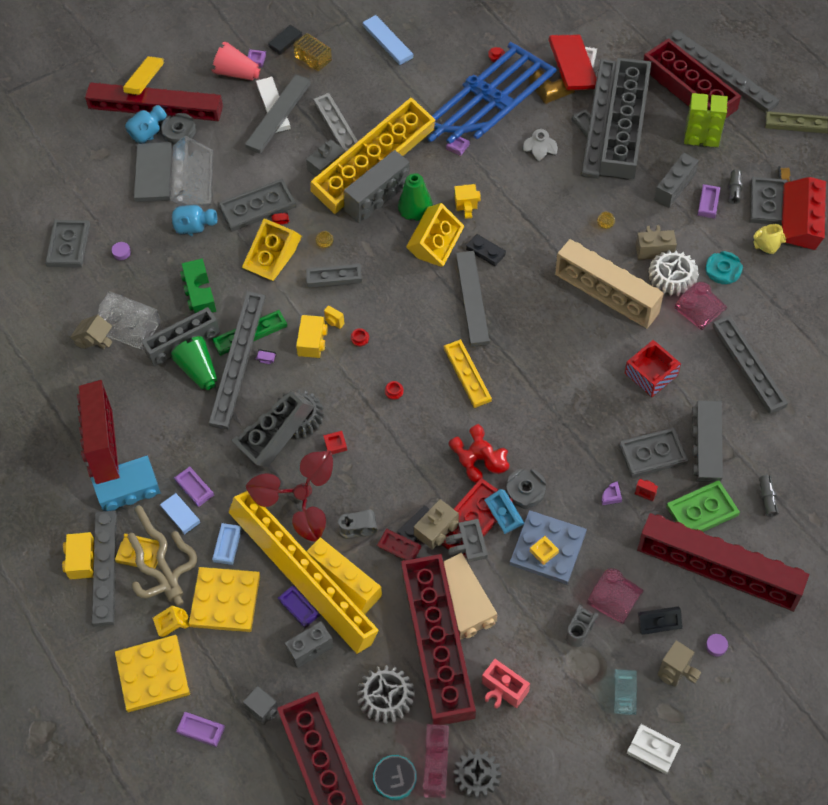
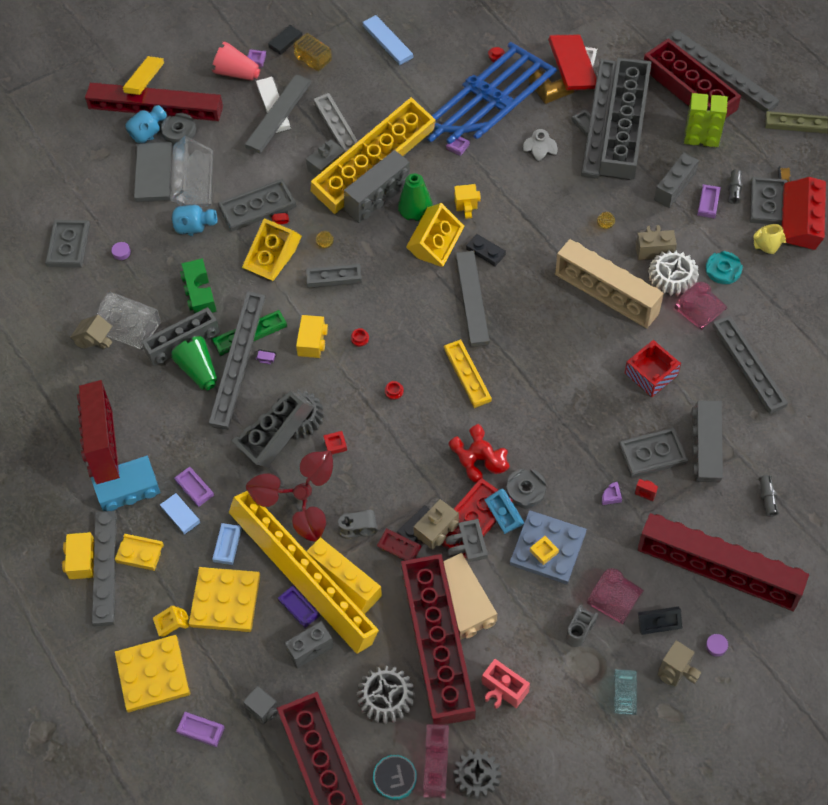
(168, 581): dark tan plant -> none
(334, 317): yellow plate -> none
(653, 749): white plate -> none
(704, 507): bright green plate -> none

